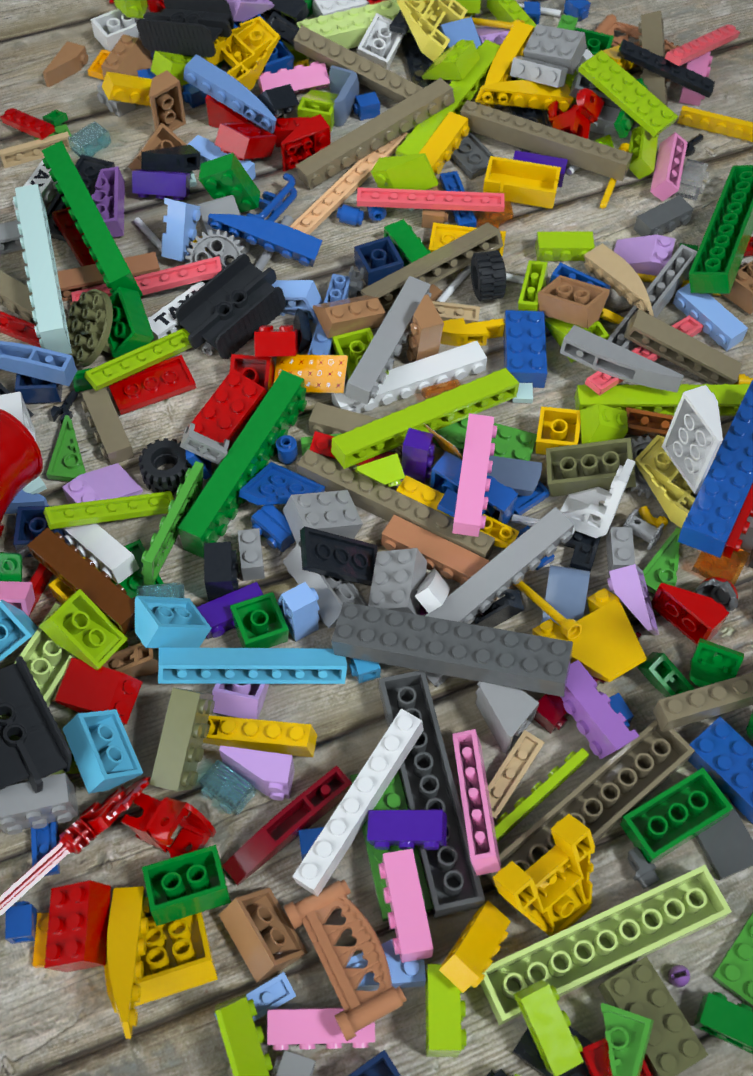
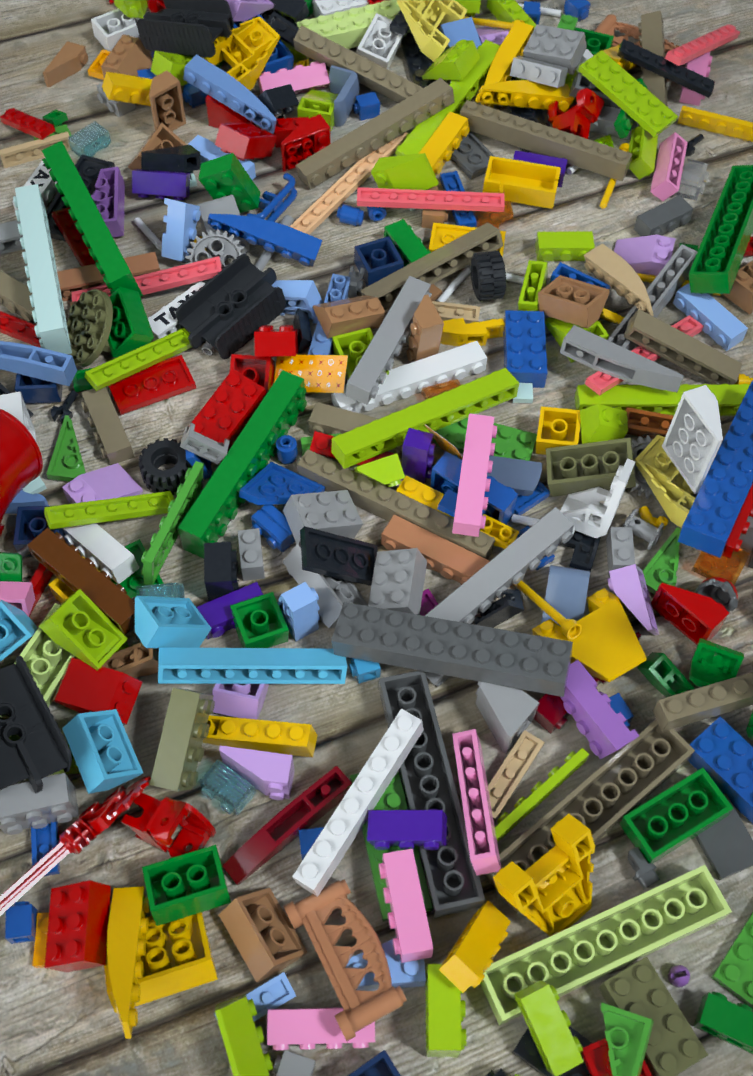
(432, 591): white slope -> none

